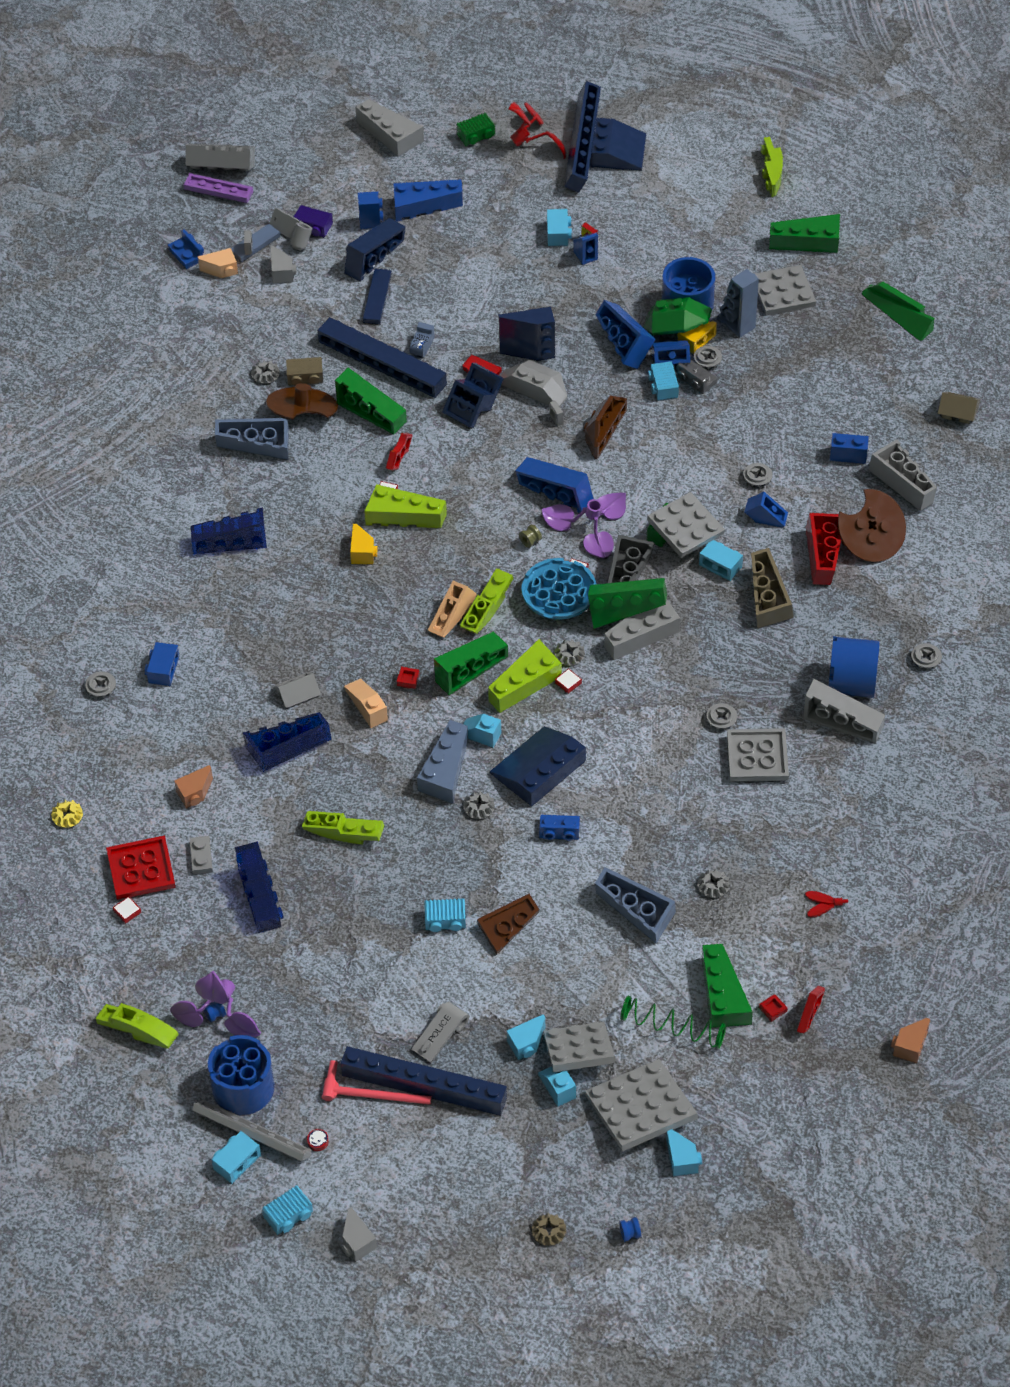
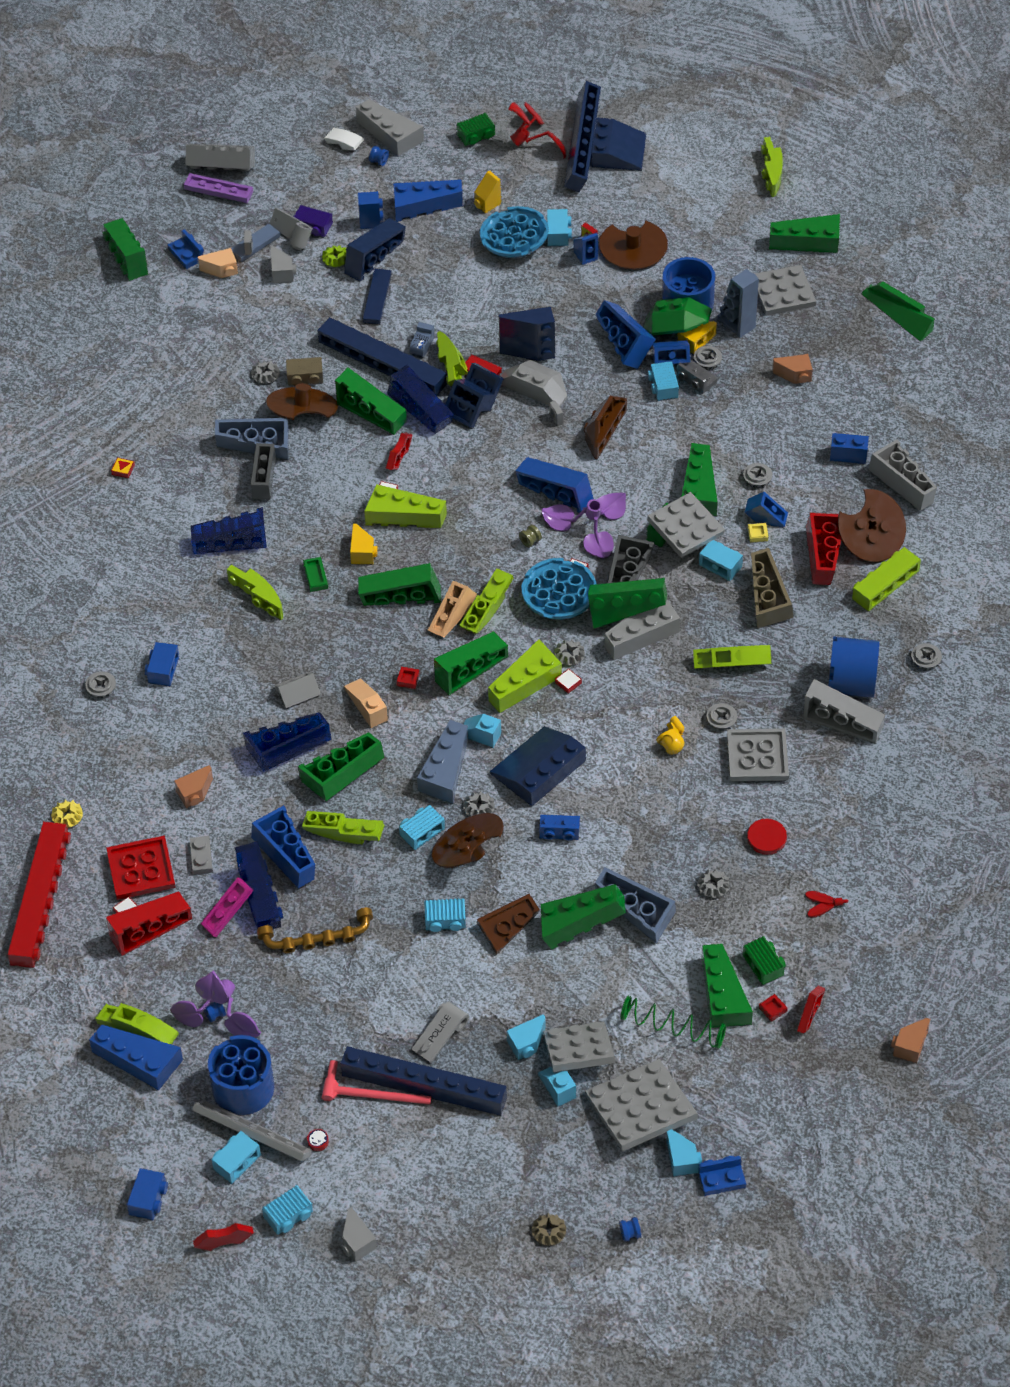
(38, 895): none -> red brick
(122, 467): none -> tile
(125, 249): none -> green wedge
(137, 1055): none -> blue wedge
(147, 921): none -> red wedge
(147, 1194): none -> blue brick
(226, 907): none -> dark pink tile
(233, 1234): none -> red tile
(261, 591): none -> lime slope
(263, 471): none -> dark grey brick
(284, 846): none -> blue wedge
(308, 940): none -> pearl gold bar
(315, 574): none -> green tile
(330, 260): none -> lime gear
(342, 766): none -> green wedge
(346, 139): none -> white slope
(378, 155): none -> blue wheel
(400, 585): none -> green wedge
(419, 399): none -> clear blue wedge
(421, 826): none -> medium azure brick
(451, 358): none -> lime slope
(464, 839): none -> reddish brown piece
(488, 193): none -> yellow slope
(514, 232): none -> dark azure brick
(580, 913): none -> green wedge
(634, 247): none -> reddish brown piece
(672, 739): none -> yellow piece
(700, 477): none -> green wedge
(721, 1175): none -> blue bracket
(732, 656): none -> lime slope
(758, 532): none -> light yellow tile
(763, 960): none -> green brick
(767, 836): none -> red tile
(793, 368): none -> nougat slope
(886, 579): none -> lime brick
(958, 406): dark tan slope -> none

